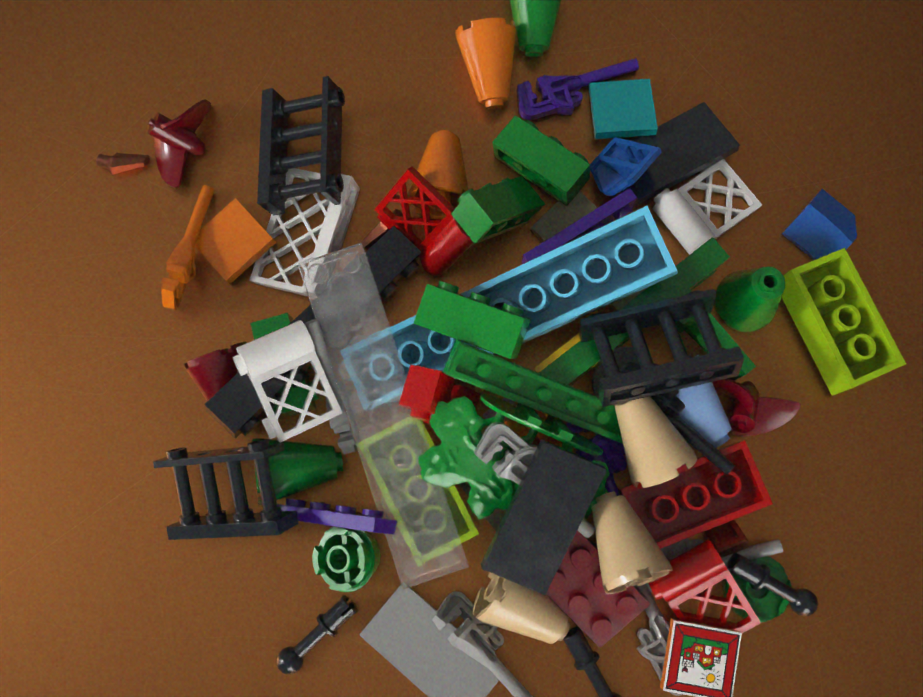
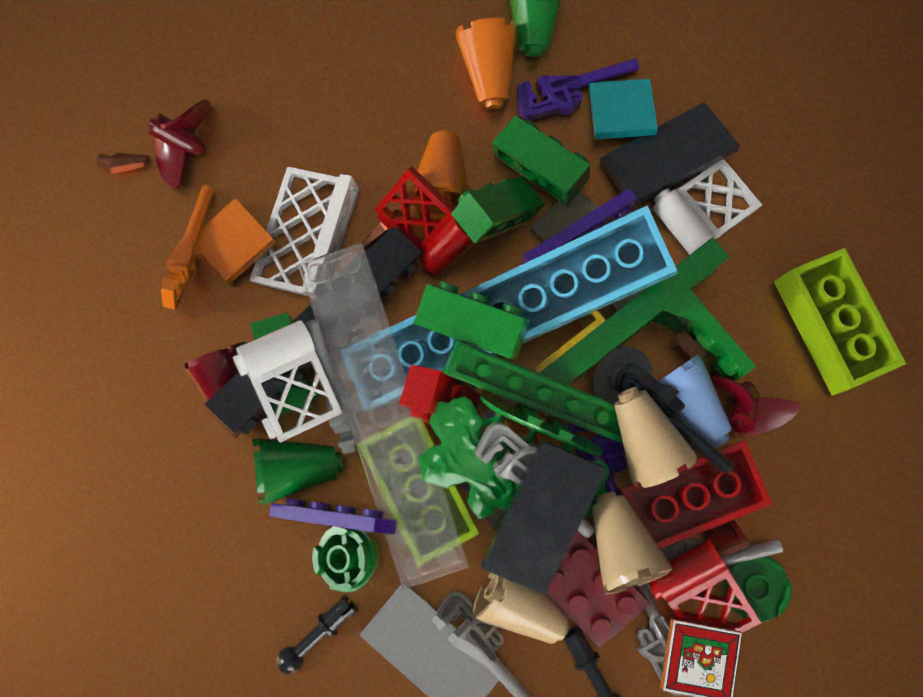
(216, 523): black fence -> none
(276, 137): black fence -> none
(621, 164): blue slope -> none
(651, 377): black fence -> none
(749, 298): green cone -> none
(801, 600): black pin -> none
(822, 227): blue slope -> none

